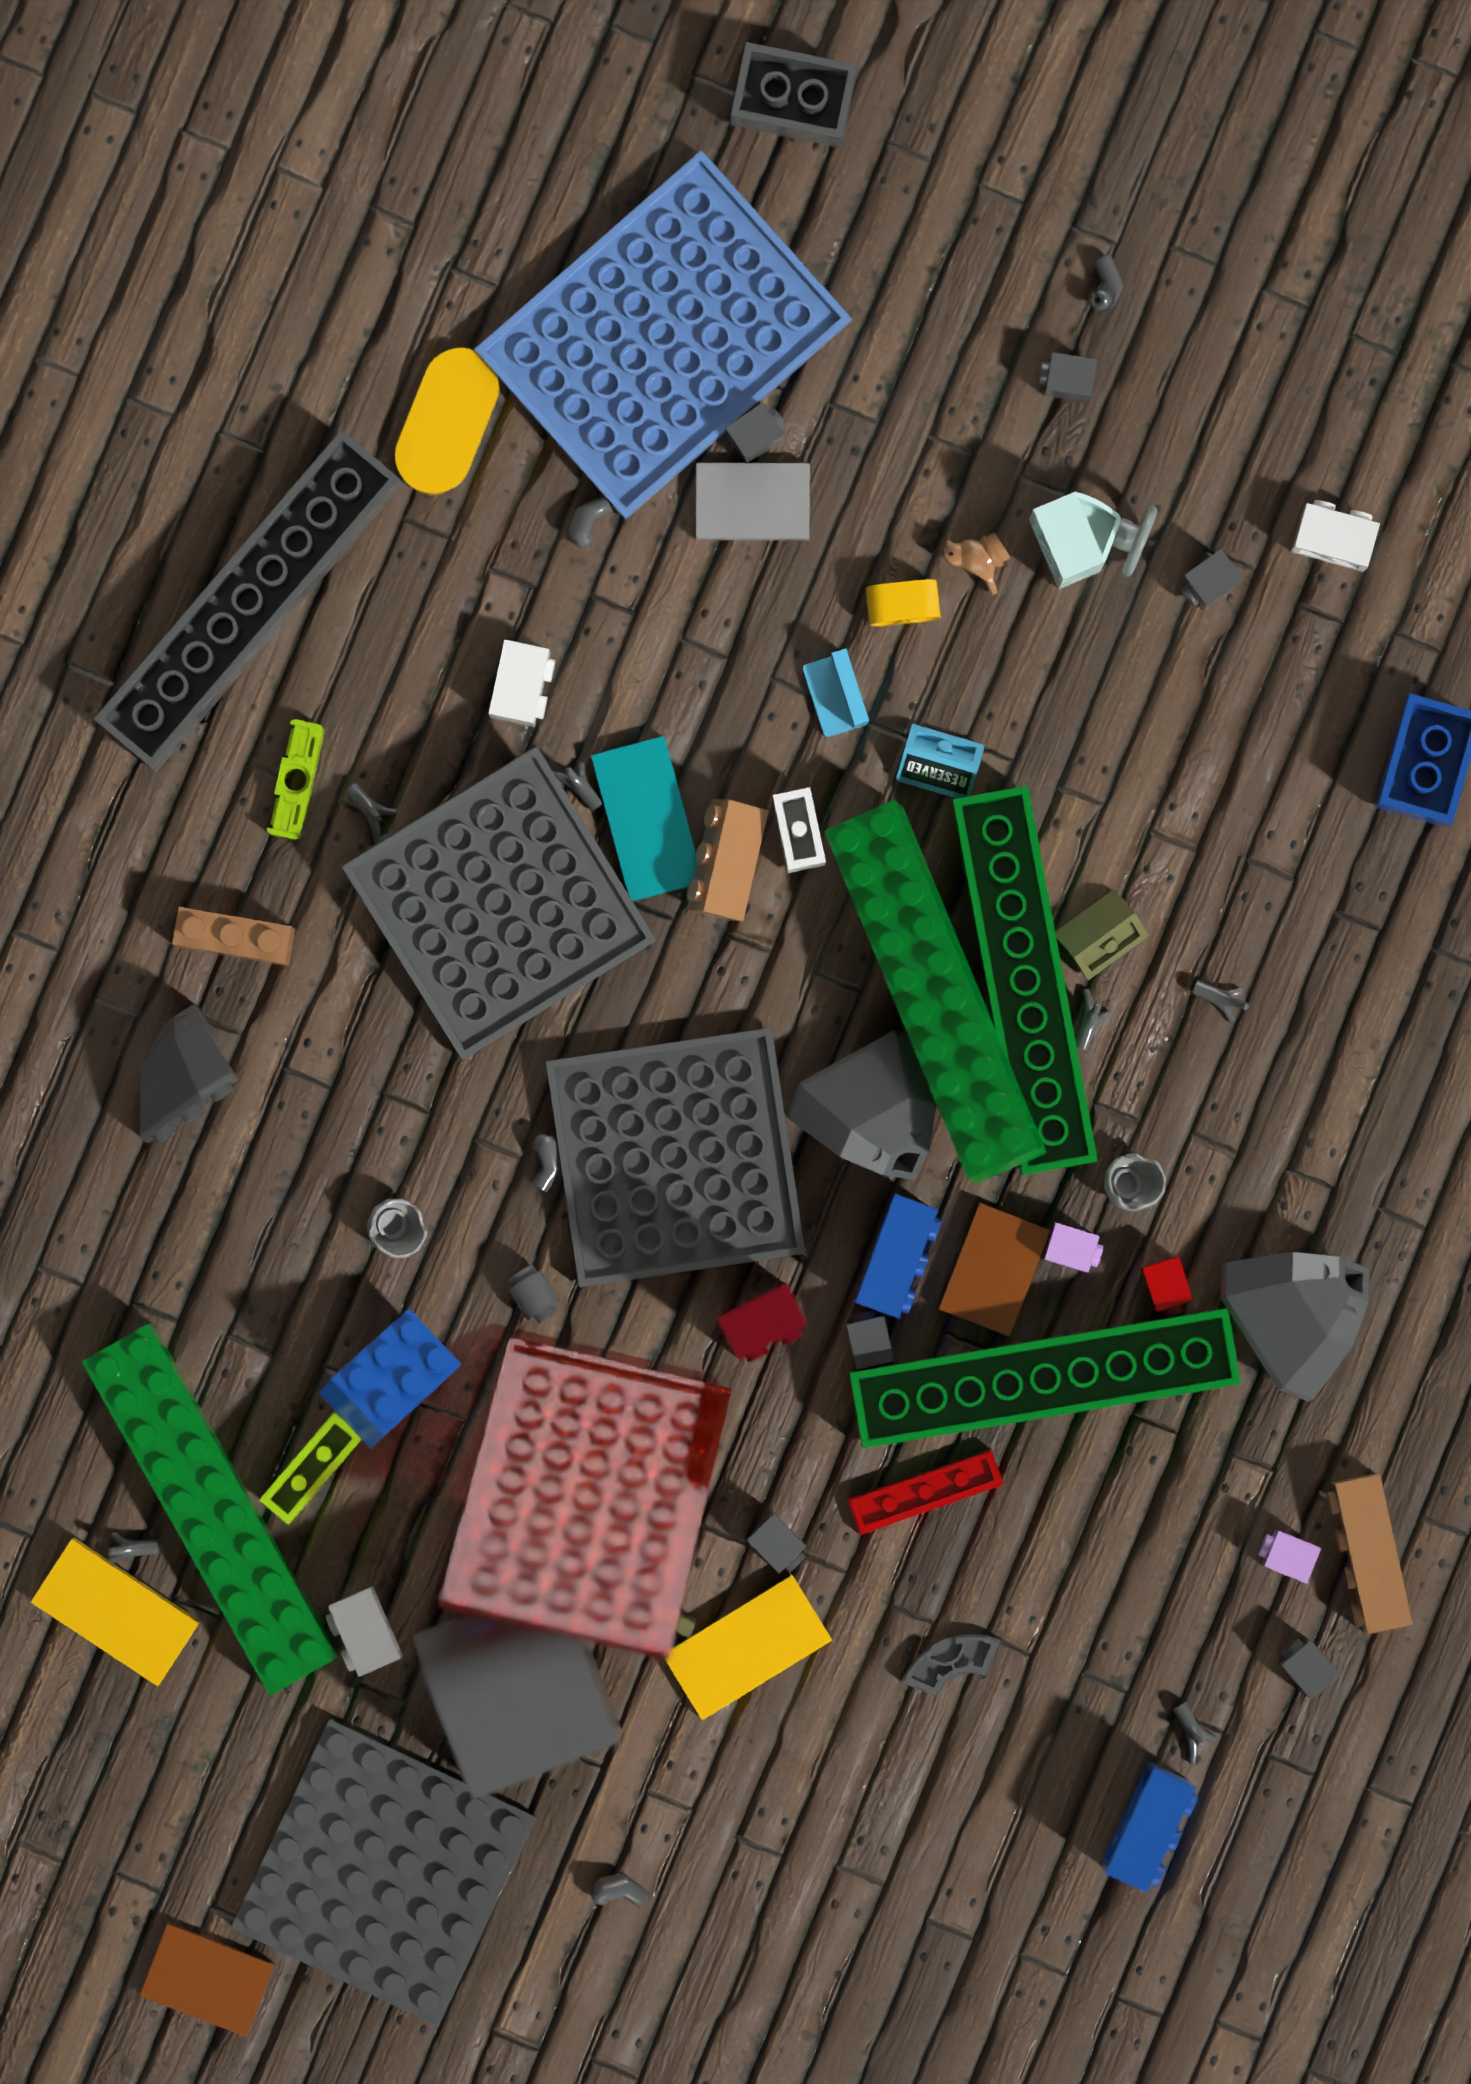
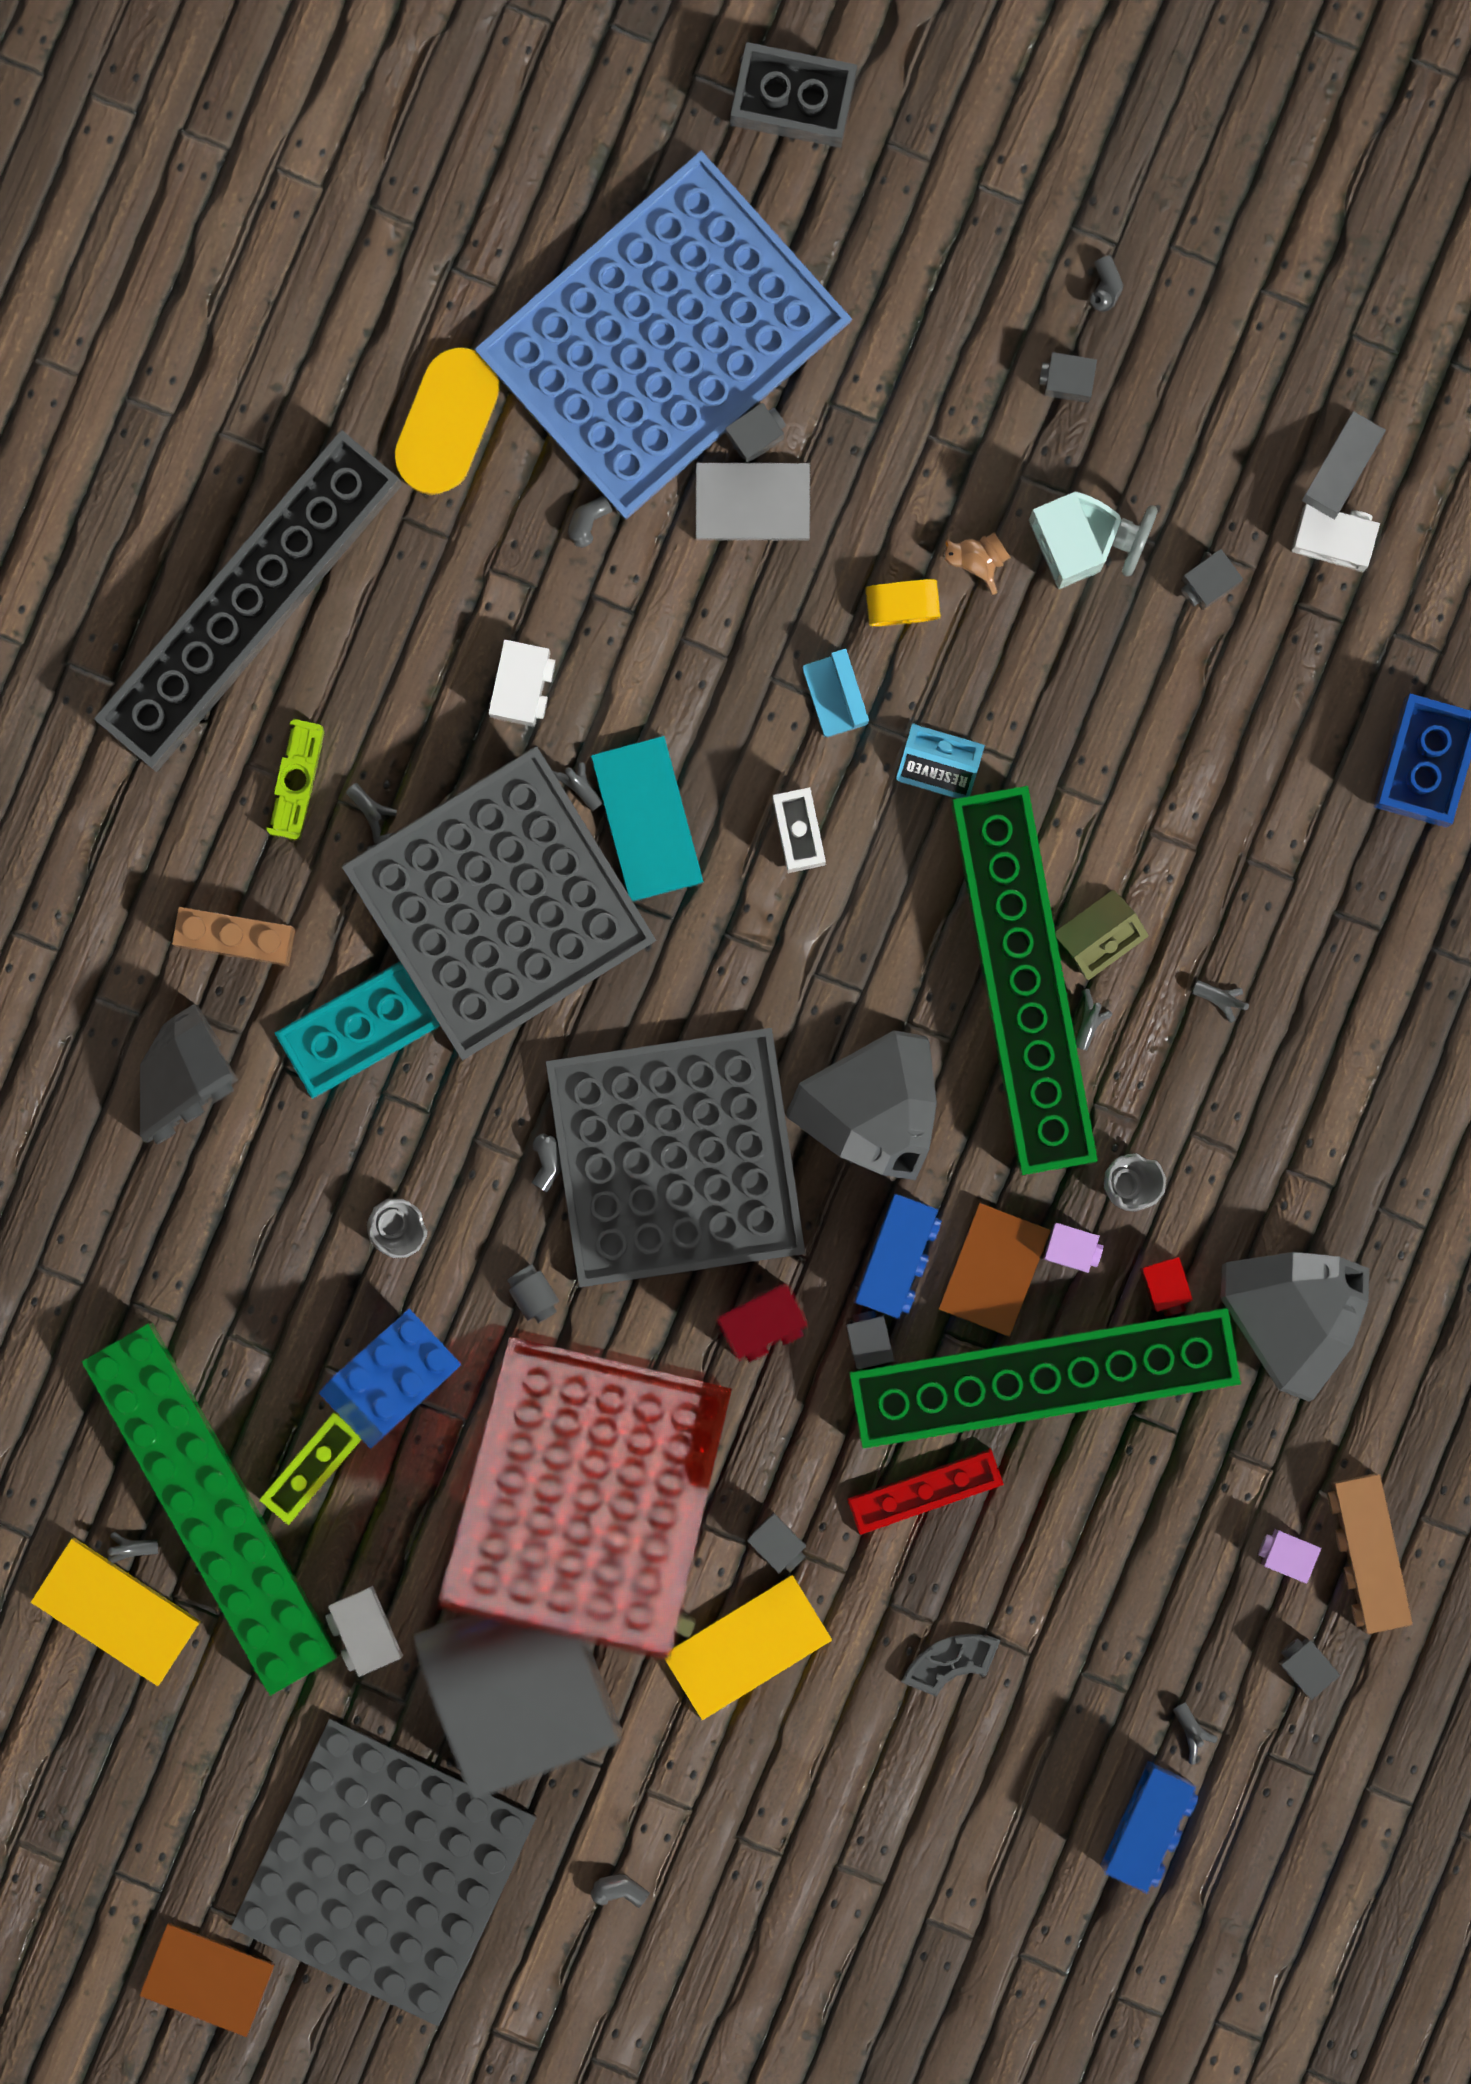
(357, 1029): none -> teal tile
(727, 859): medium nougat brick -> none
(935, 992): green brick -> none
(1343, 465): none -> dark grey tile

